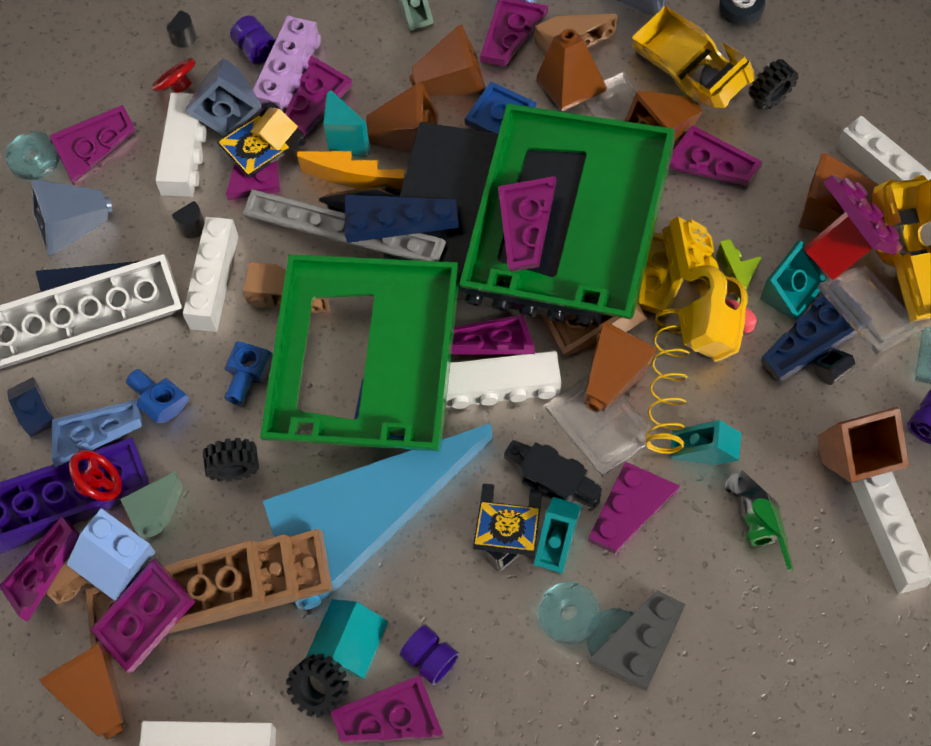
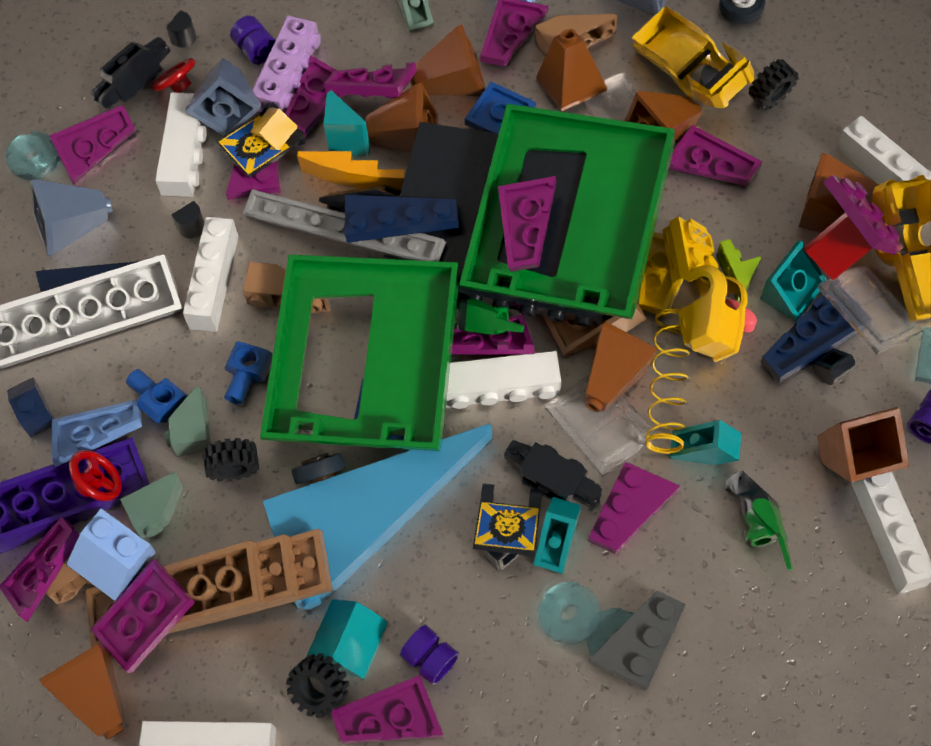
(129, 72): none -> black hinge
(189, 425): none -> sand green slope
(318, 468): none -> black wheel
(382, 82): none -> magenta wing
(480, 317): none -> green animal

